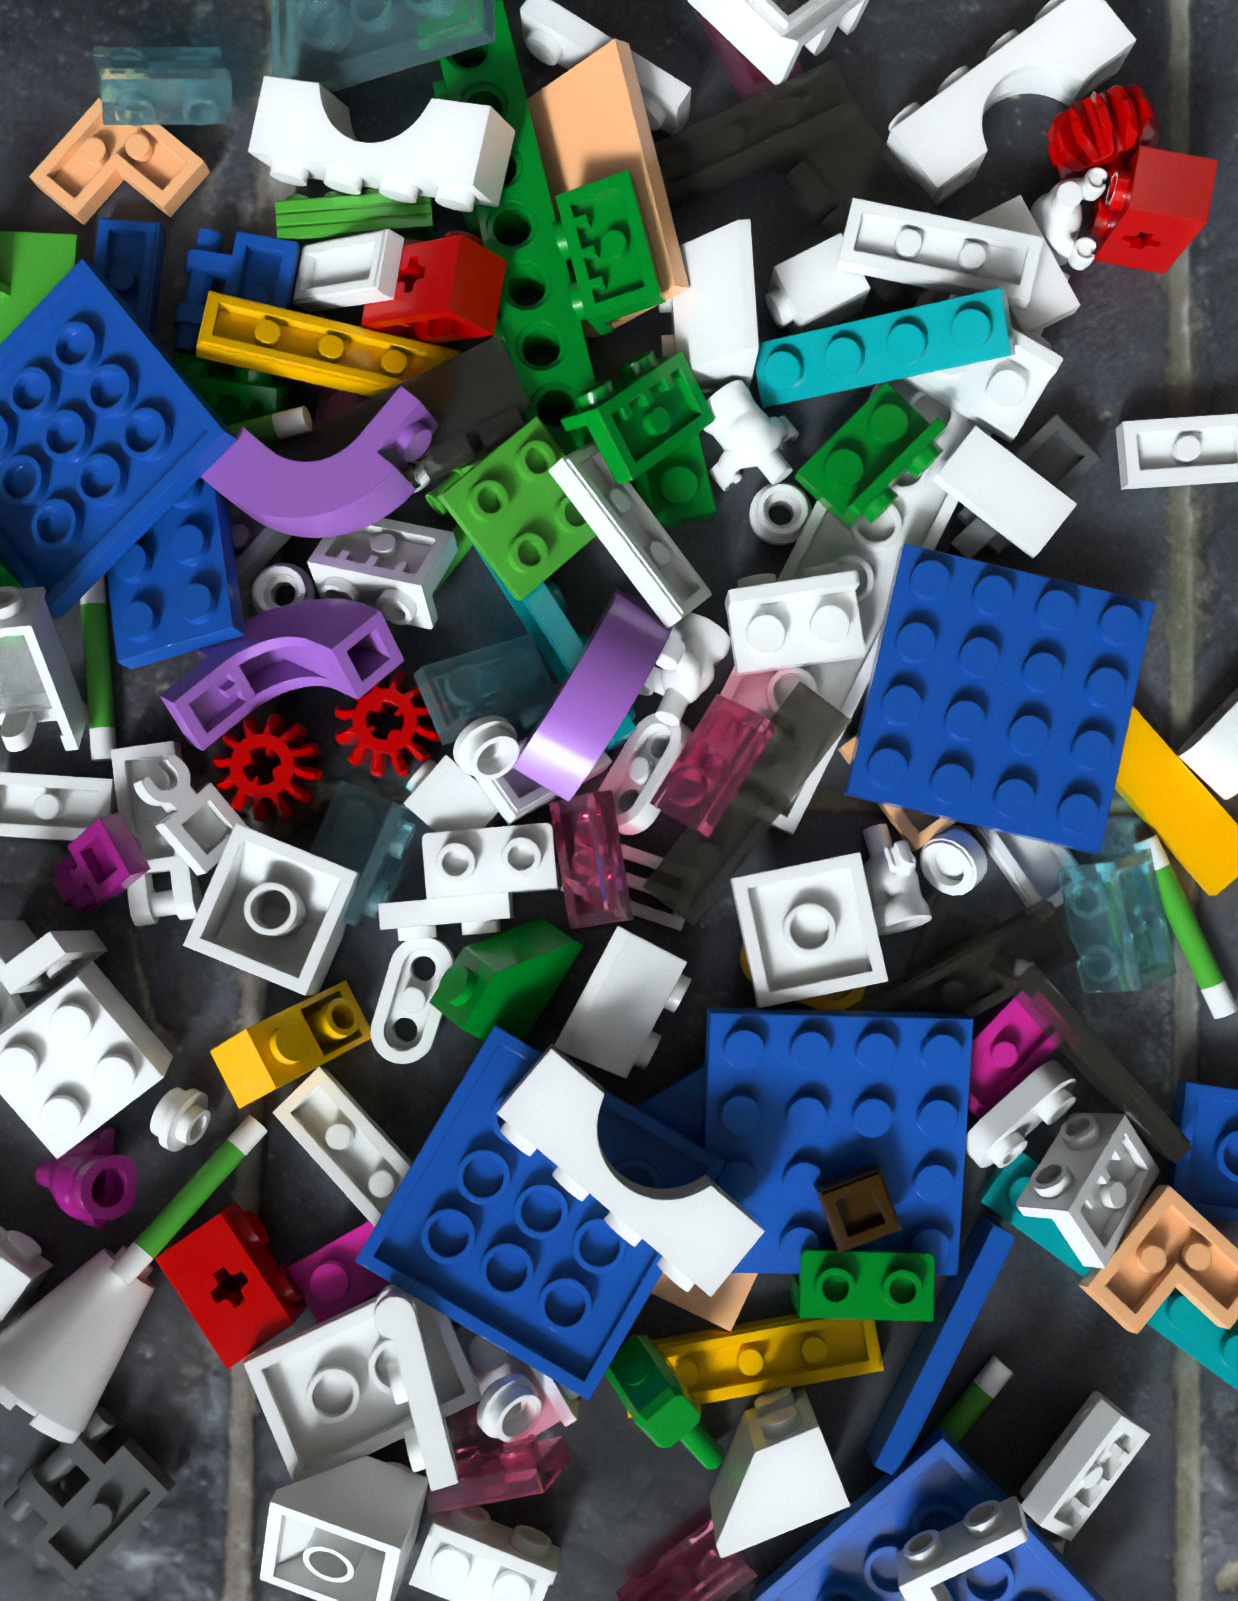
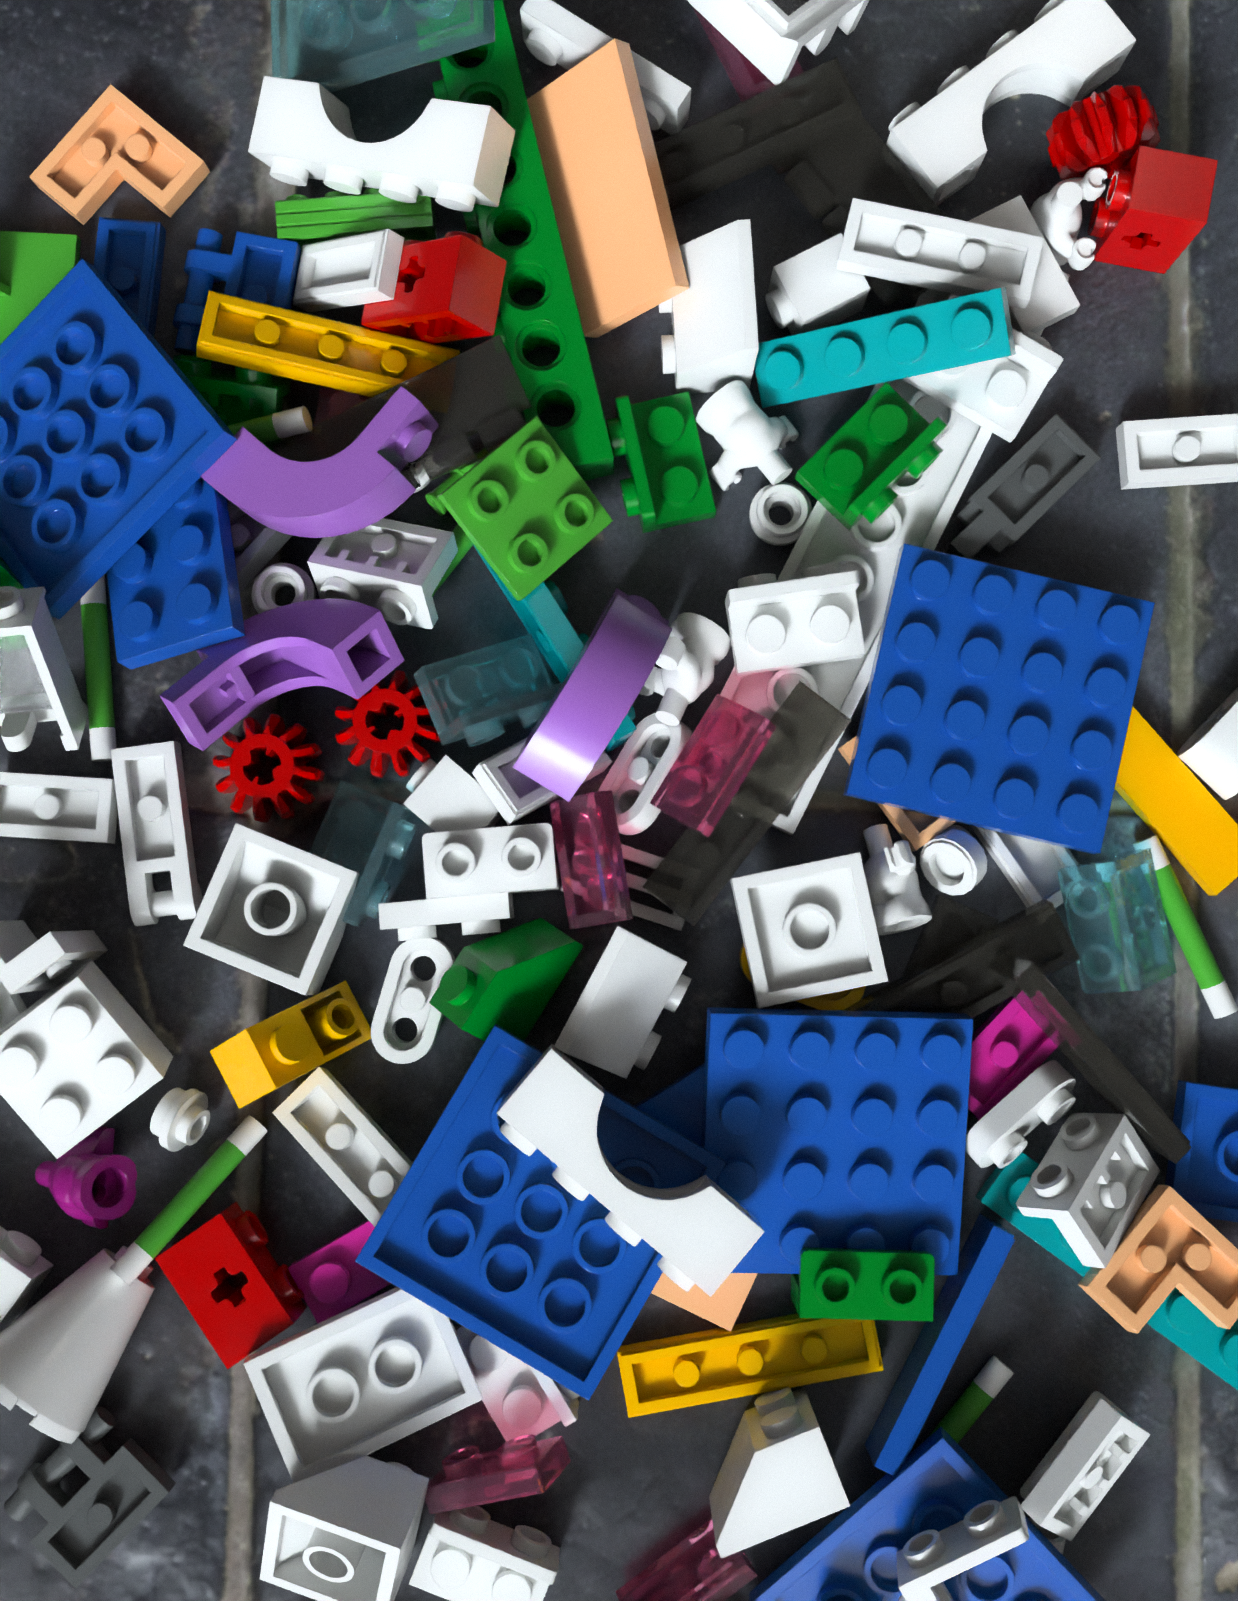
(101, 864): magenta plate -> none
(162, 85): clear light blue bracket -> none
(196, 820): white plate -> none
(414, 1381): white plate -> none
(487, 748): white plate -> none
(509, 1408): white plate -> none
(609, 251): green bracket -> none
(631, 534): white tile -> none
(642, 413): green bracket -> none
(661, 1400): green piece -> none
(857, 1206): dark brown tile -> none
(1004, 492): white tile -> none

